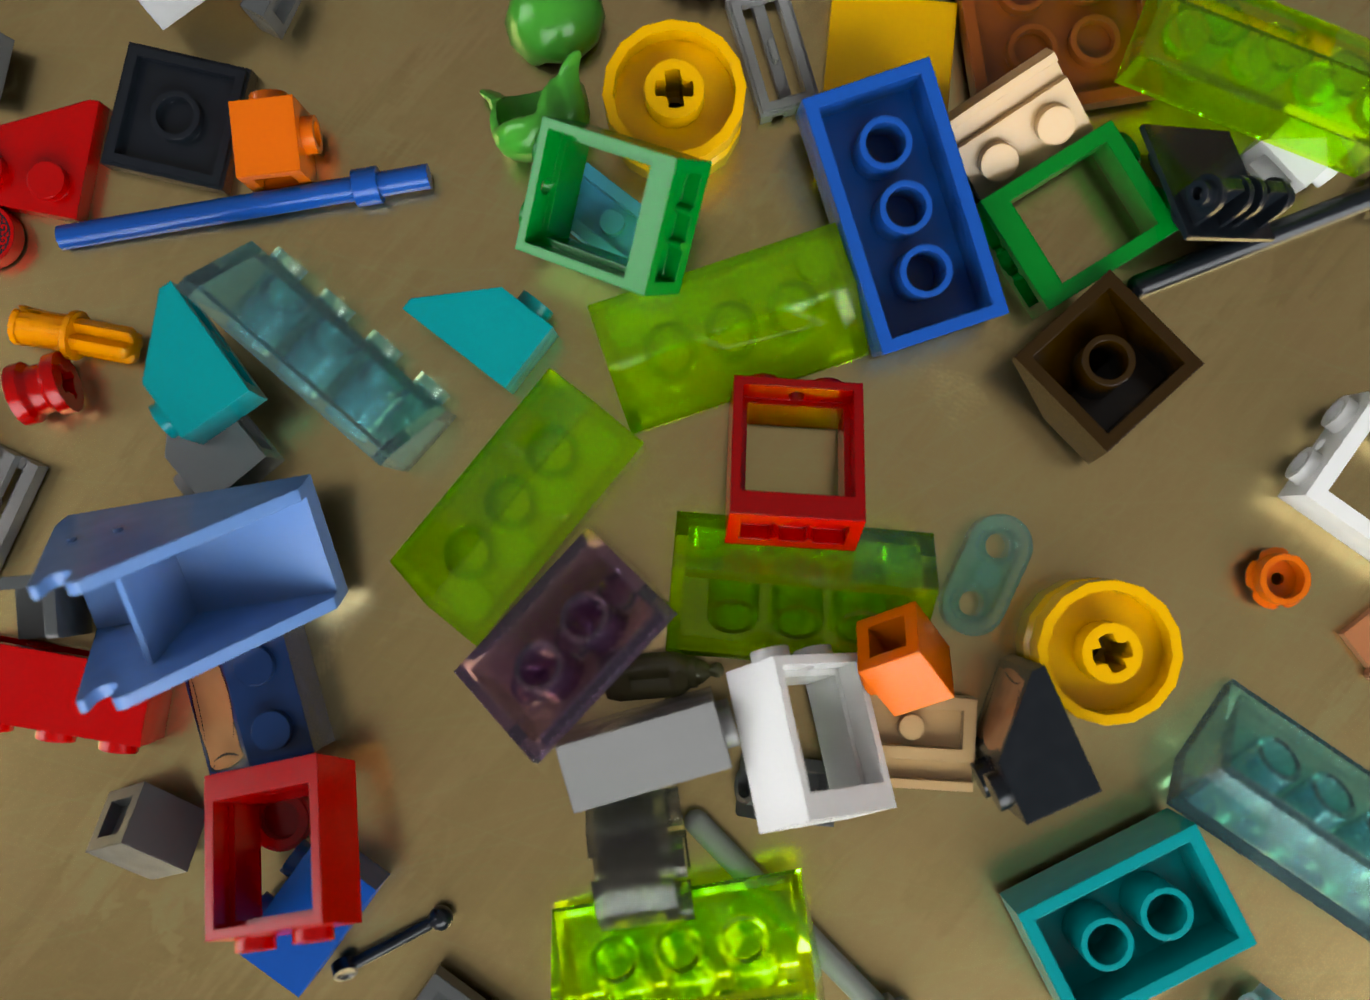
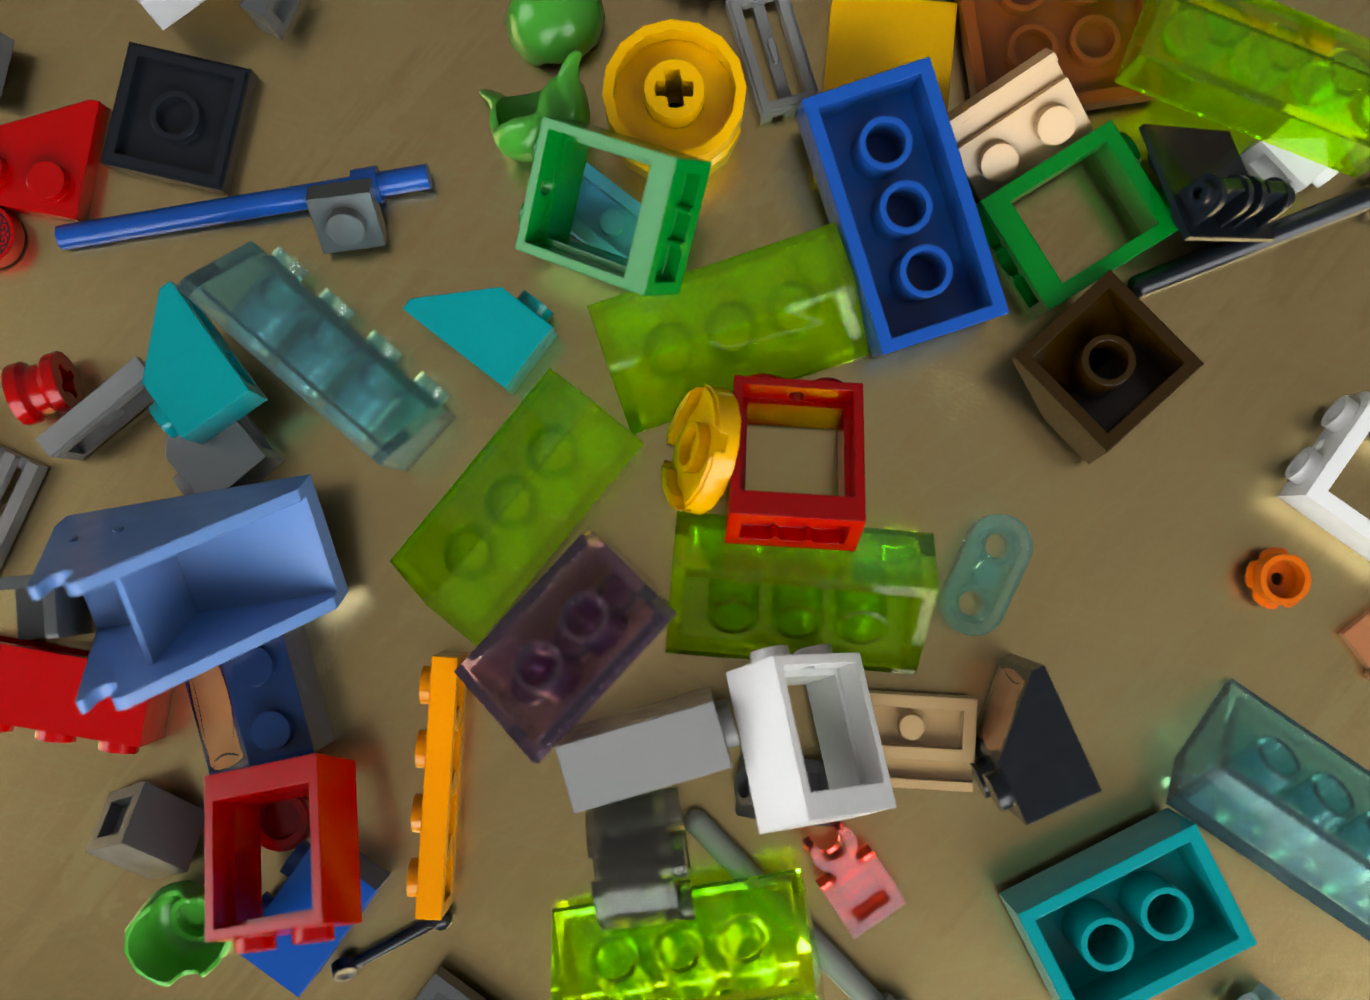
(74, 335): light orange axle -> none
(98, 414): none -> light grey tile
(169, 935): none -> bright green hair
(274, 140): orange brick -> none
(346, 215): none -> dark grey plate
(436, 809): none -> light orange plate
(661, 676): olive piece -> none
(705, 449): none -> yellow tile
(854, 881): none -> clear red plate
(904, 659): orange brick -> none
(1135, 640): yellow wheel -> none

